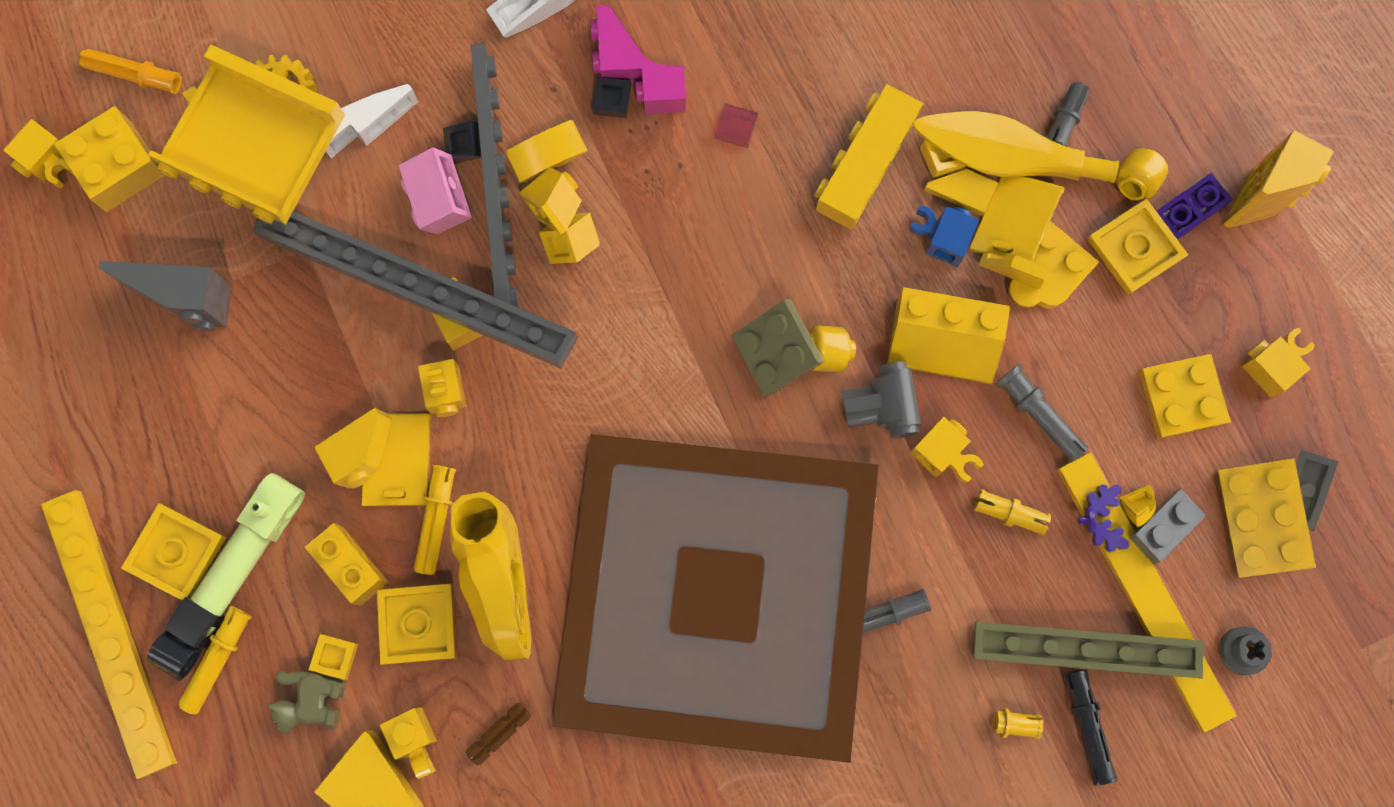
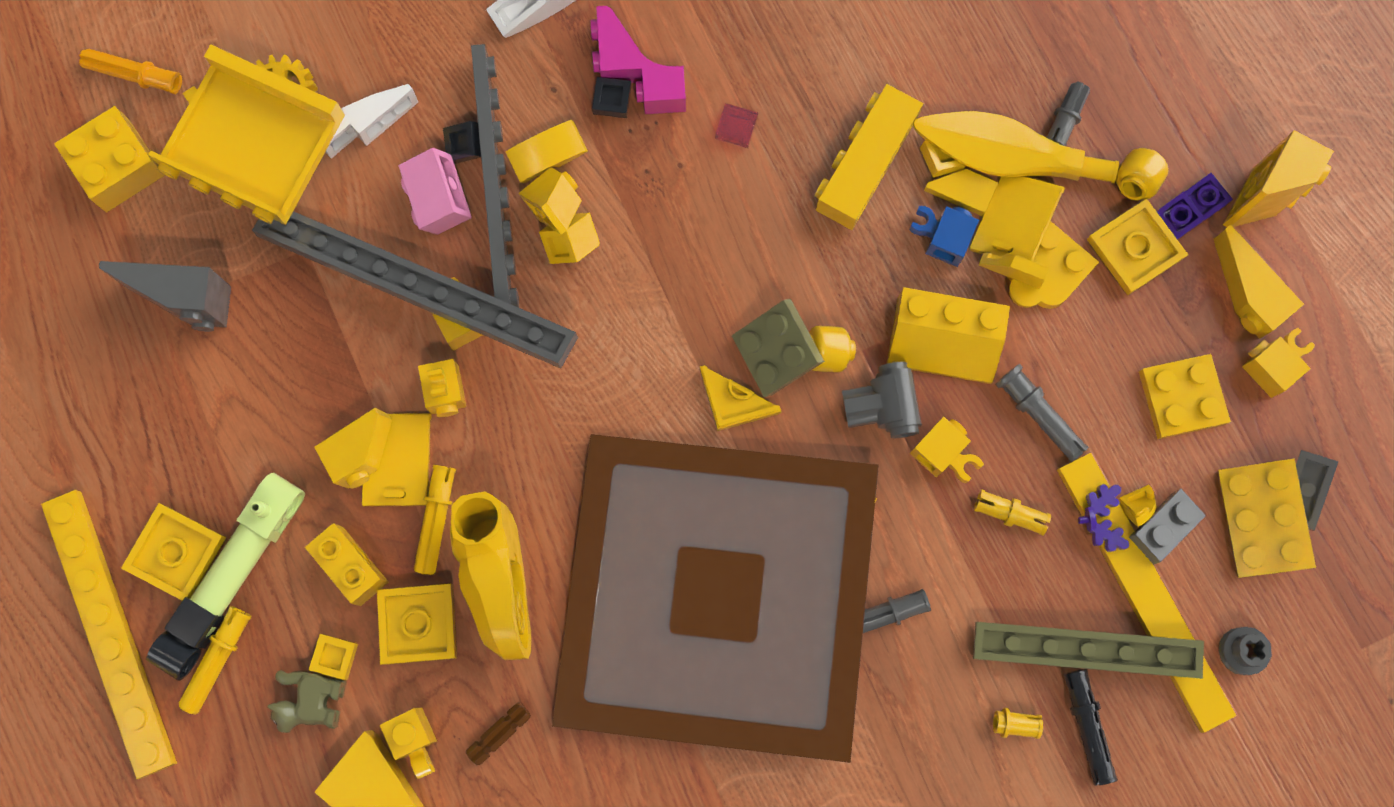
(36, 154): yellow brick -> none
(734, 403): none -> yellow tile
(1254, 287): none -> yellow slope

